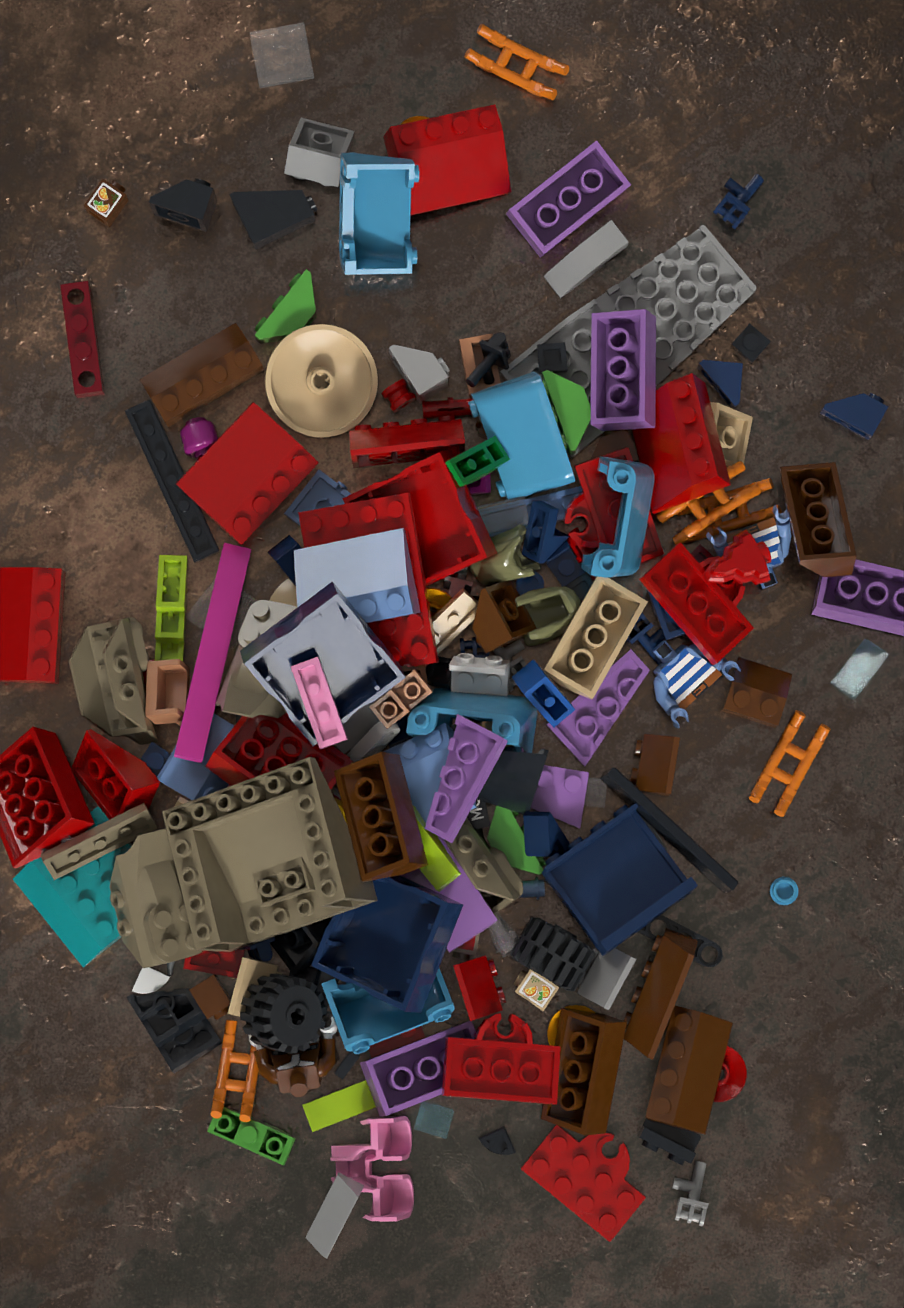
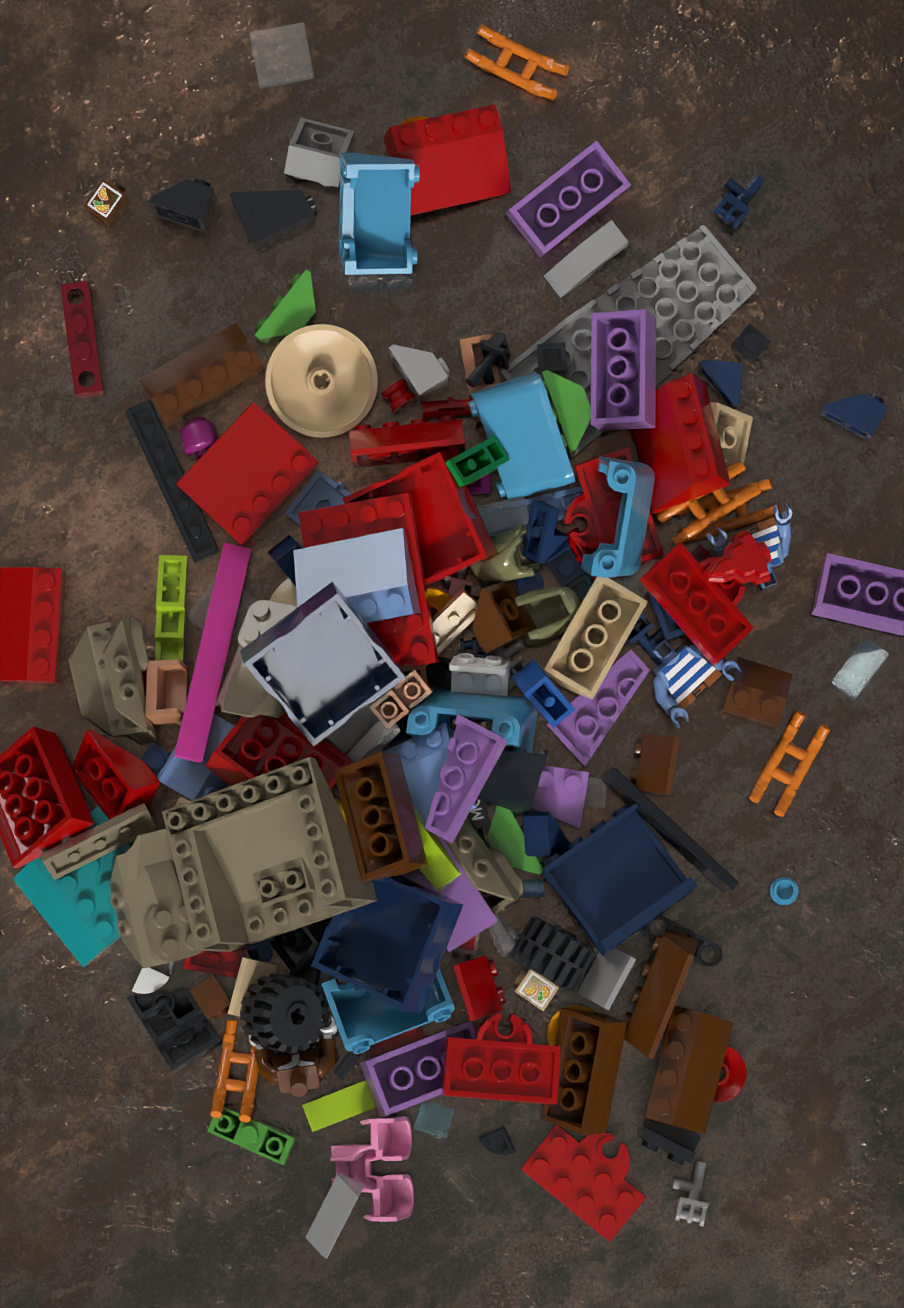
(319, 702): bright pink plate -> none
(819, 518): reddish brown slope -> none

